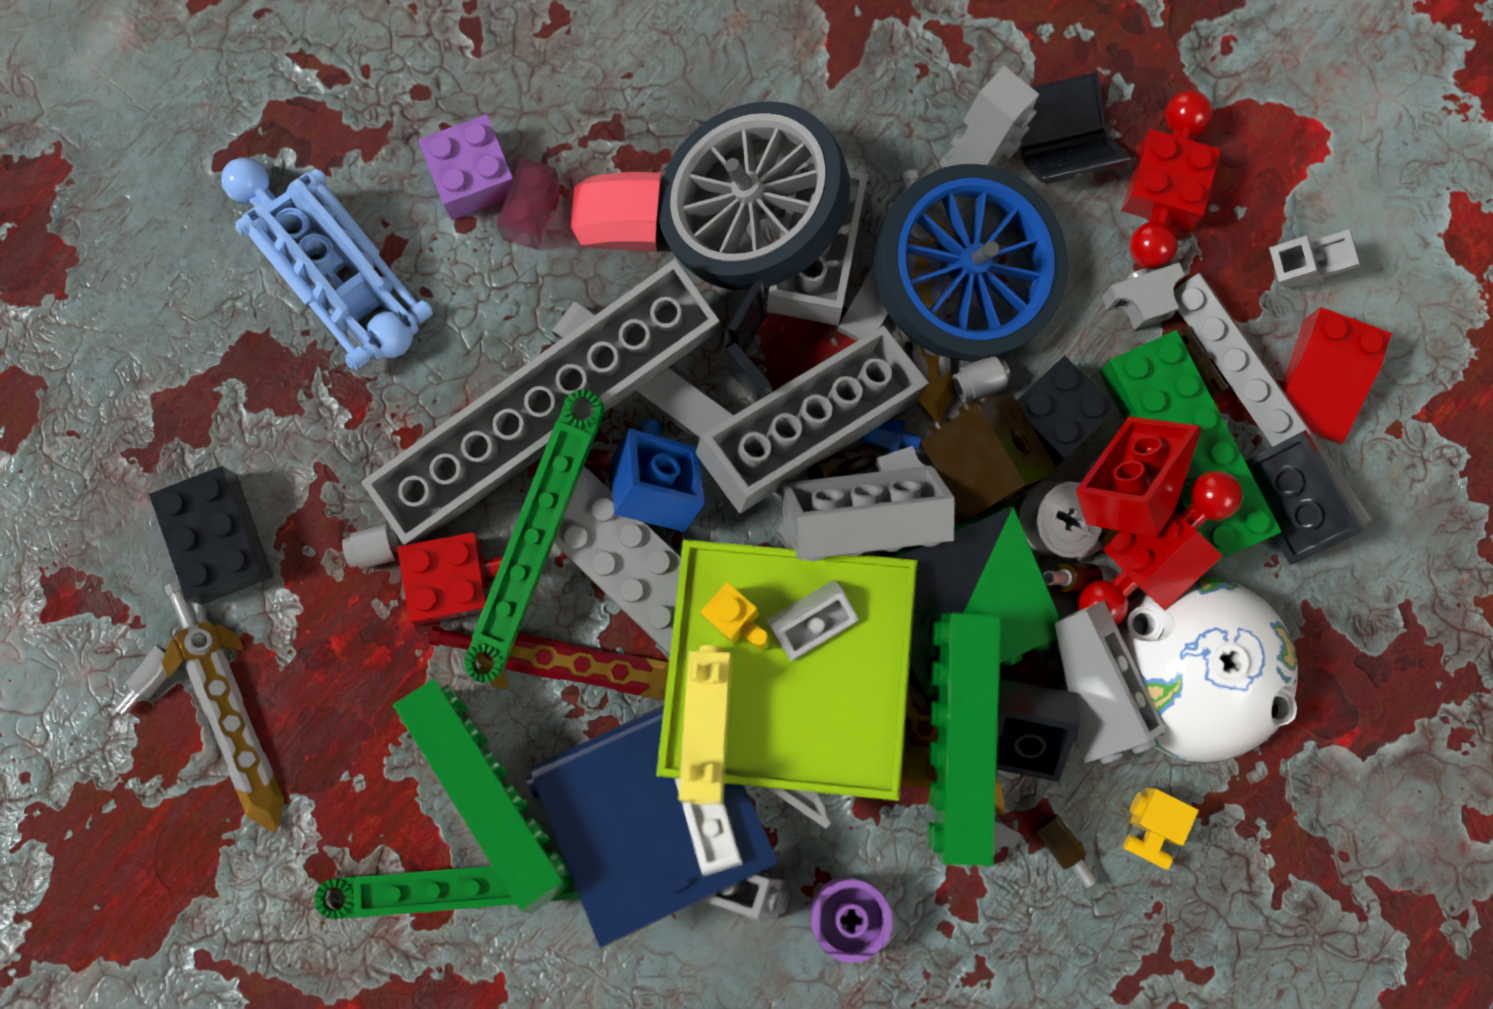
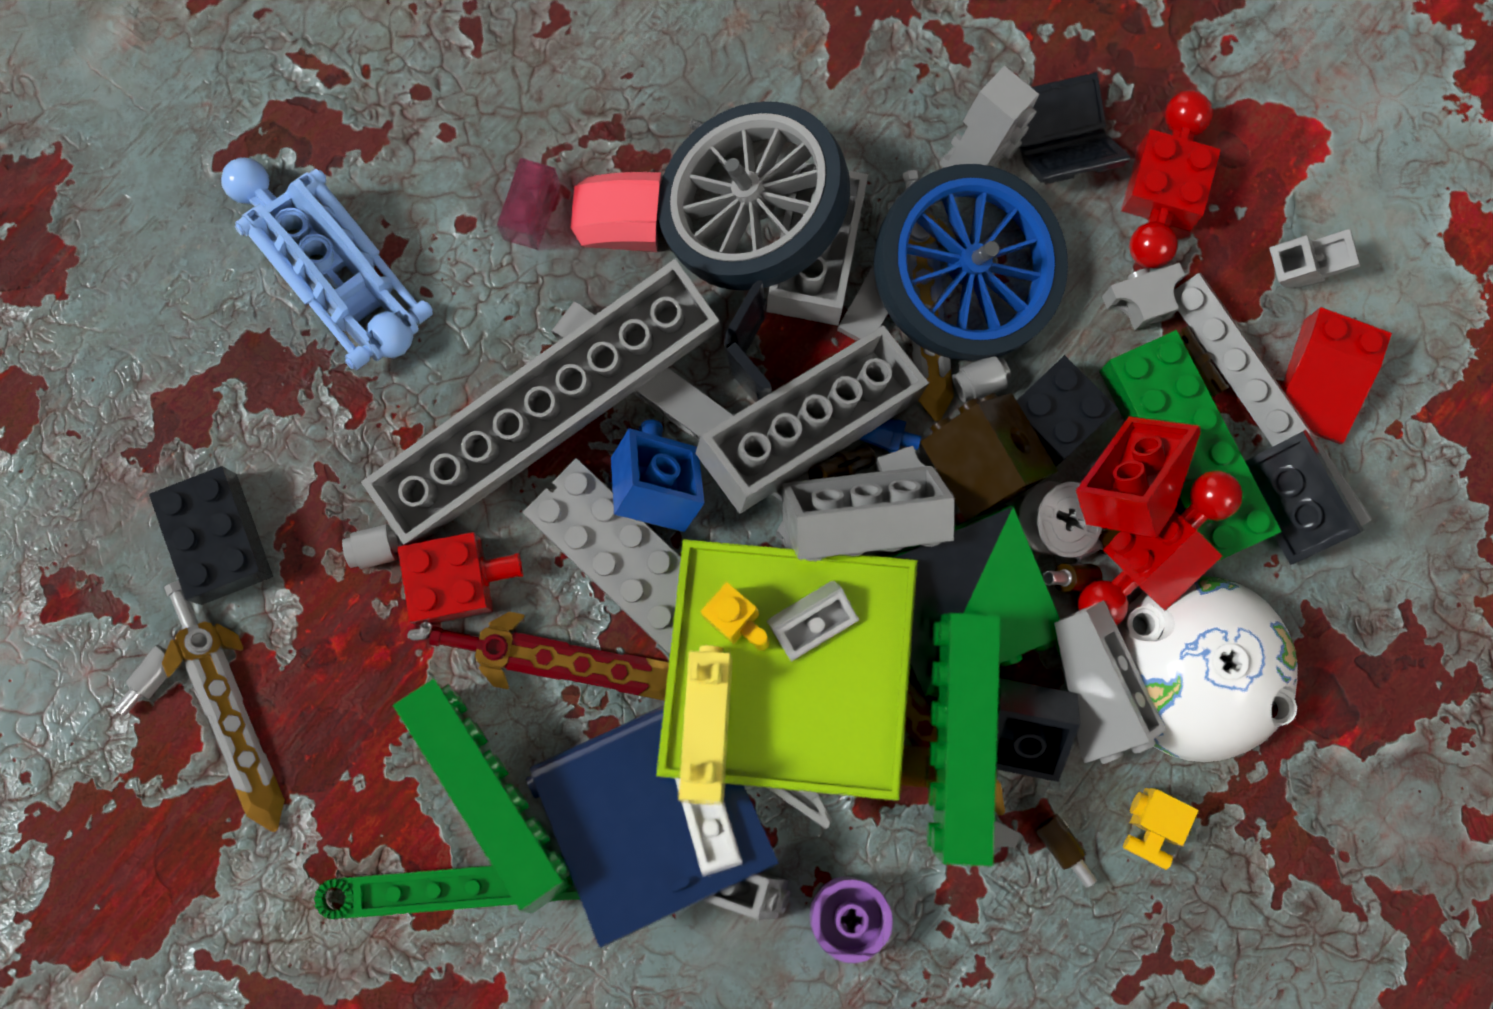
(422, 633): none -> light grey leg
(467, 166): medium lavender brick -> none
(533, 536): green plate -> none

